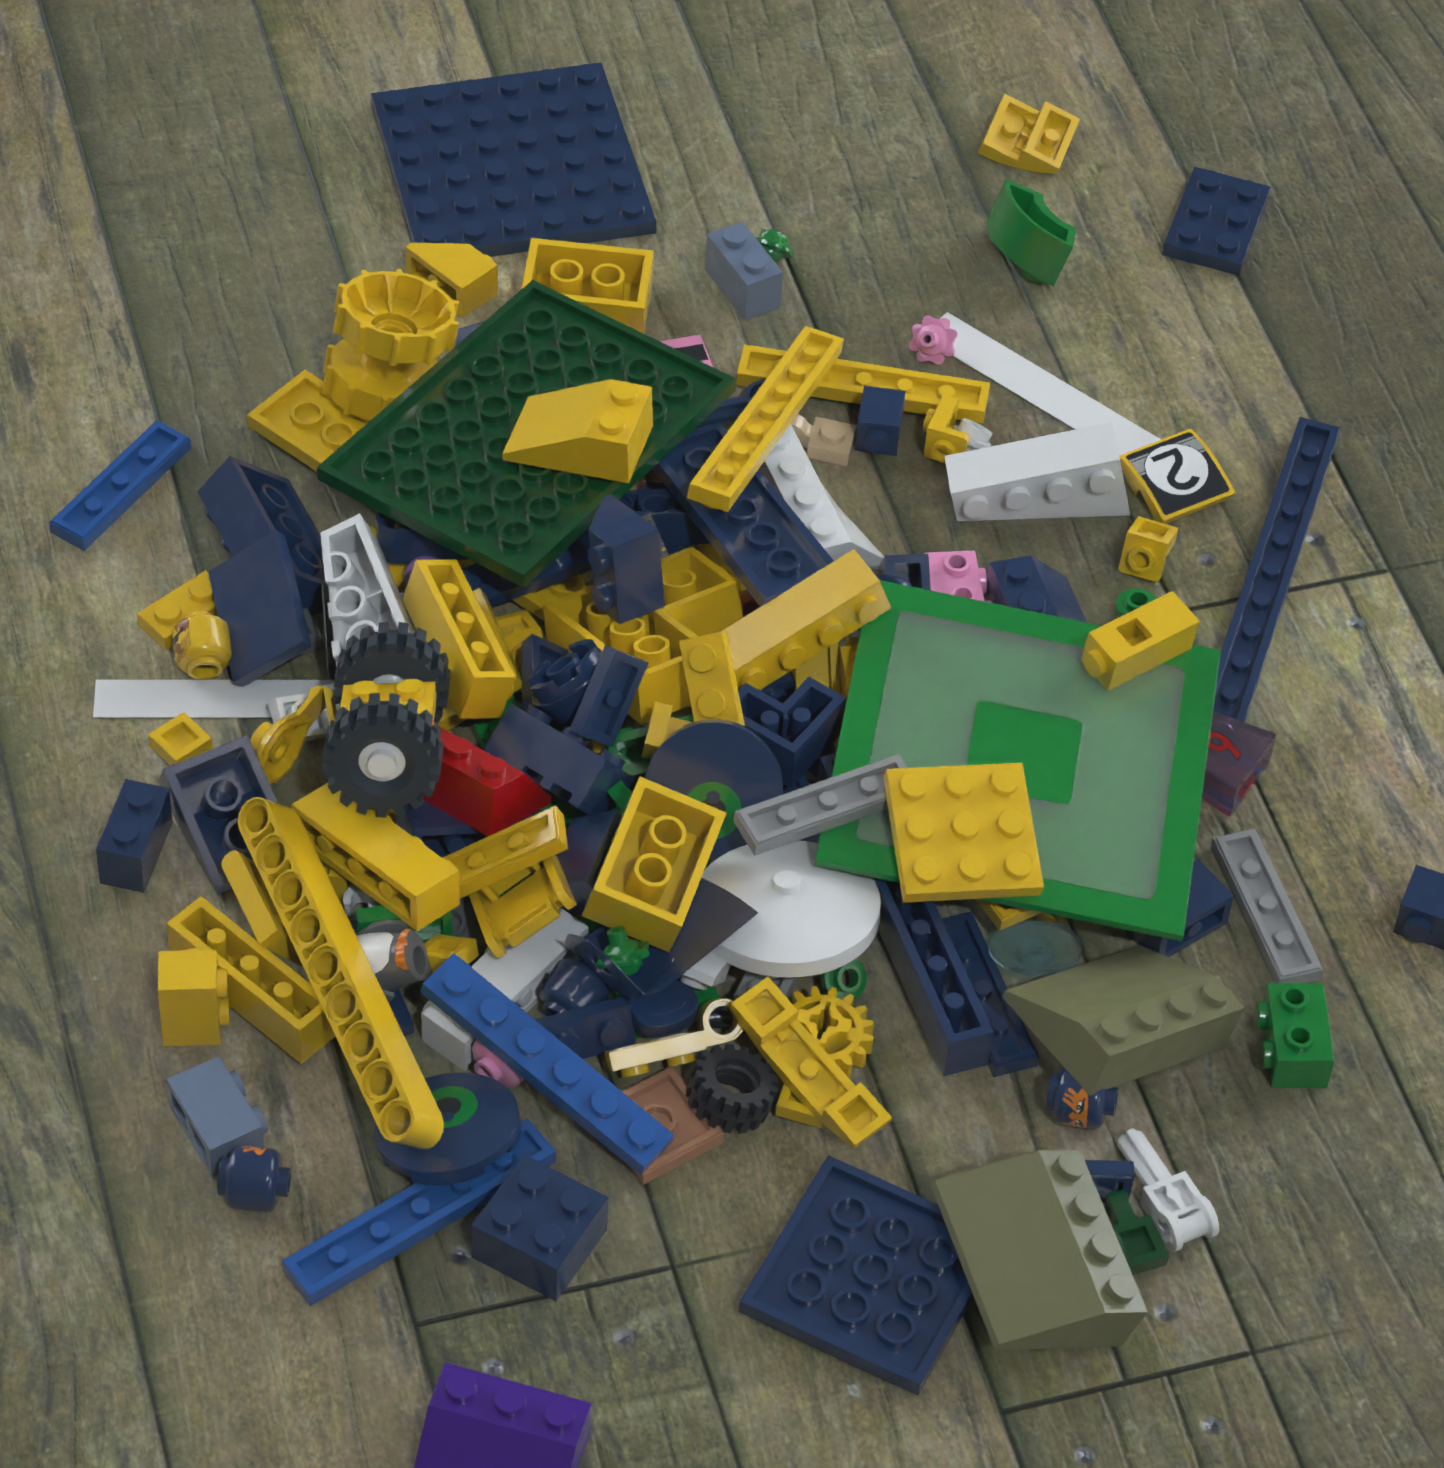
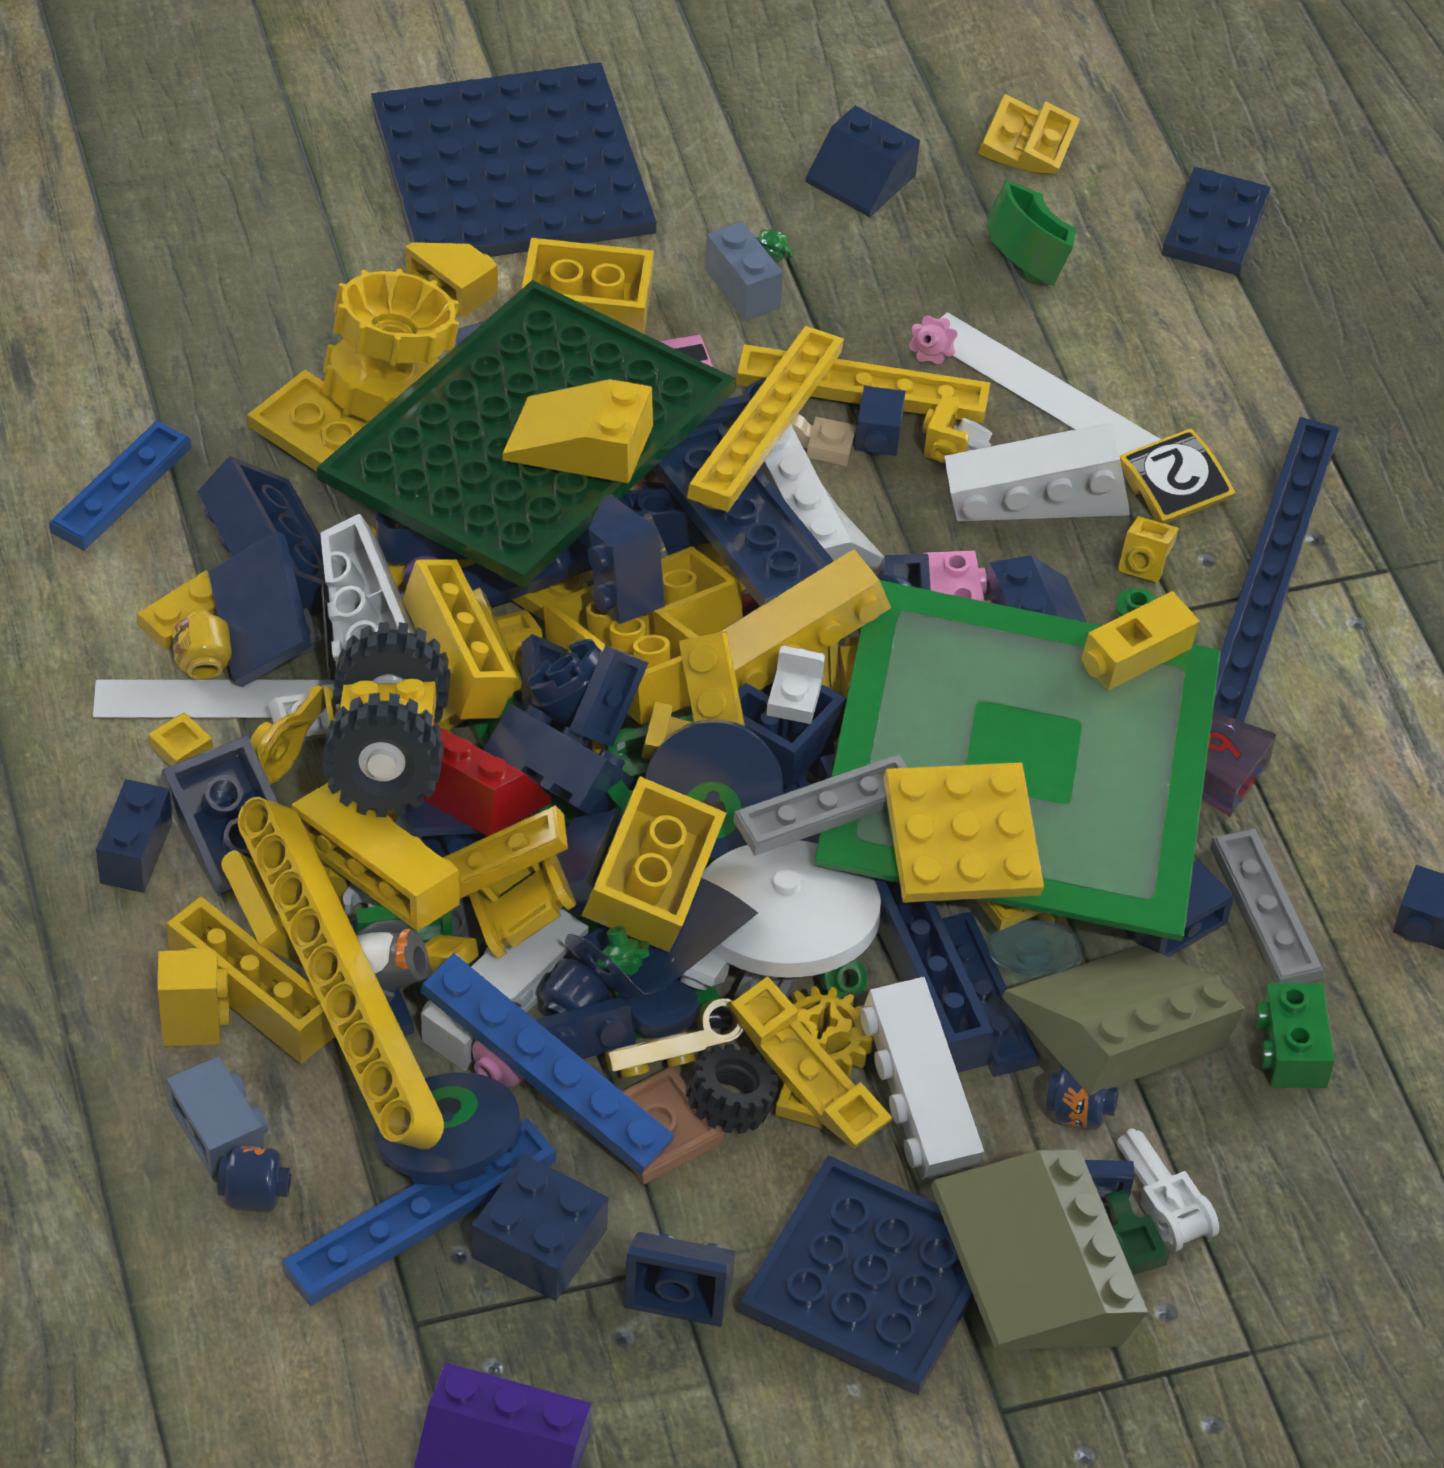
(678, 1278): none -> dark blue slope
(796, 684): none -> white bracket
(864, 161): none -> dark blue slope
(921, 1079): none -> white wedge

